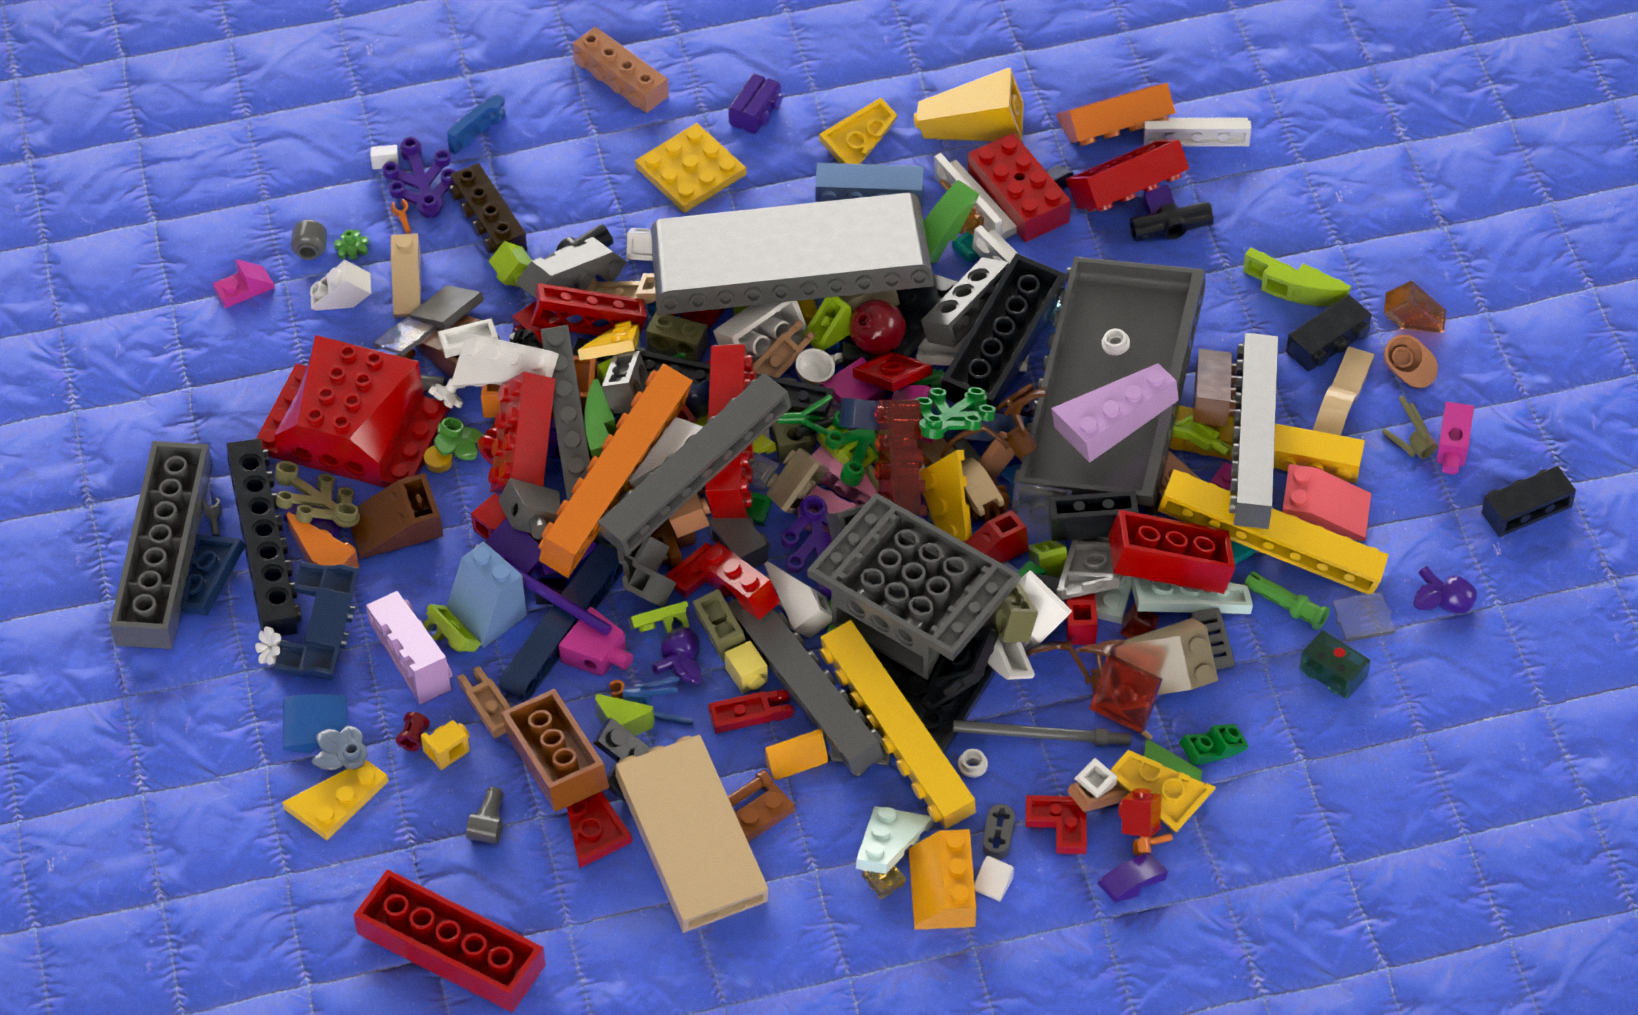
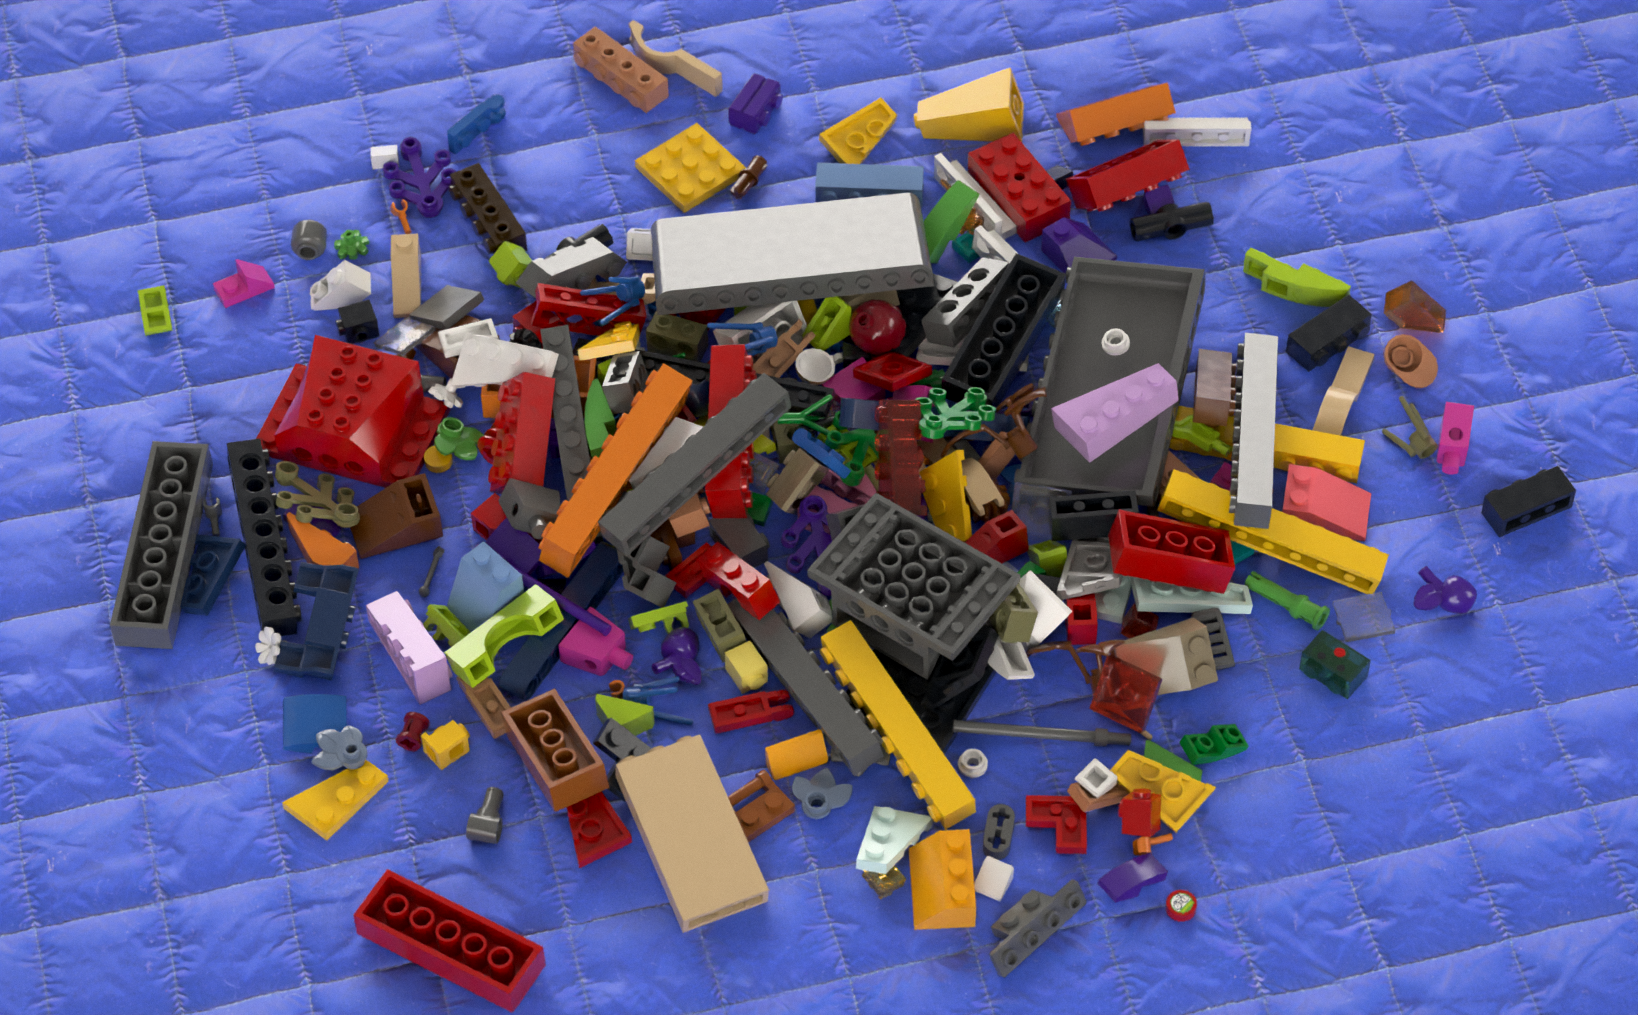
(155, 310): none -> lime slope
(357, 322): none -> black brick
(424, 591): none -> dark grey hinge
(529, 614): none -> lime arch
(628, 290): none -> blue plant
(676, 62): none -> tan piece
(749, 177): none -> reddish brown axle
(760, 339): none -> blue plant
(820, 791): none -> sand blue plate
(821, 452): none -> blue hinge
(1032, 923): none -> dark grey bracket
(1072, 239): none -> dark purple slope
(1181, 905): none -> tile

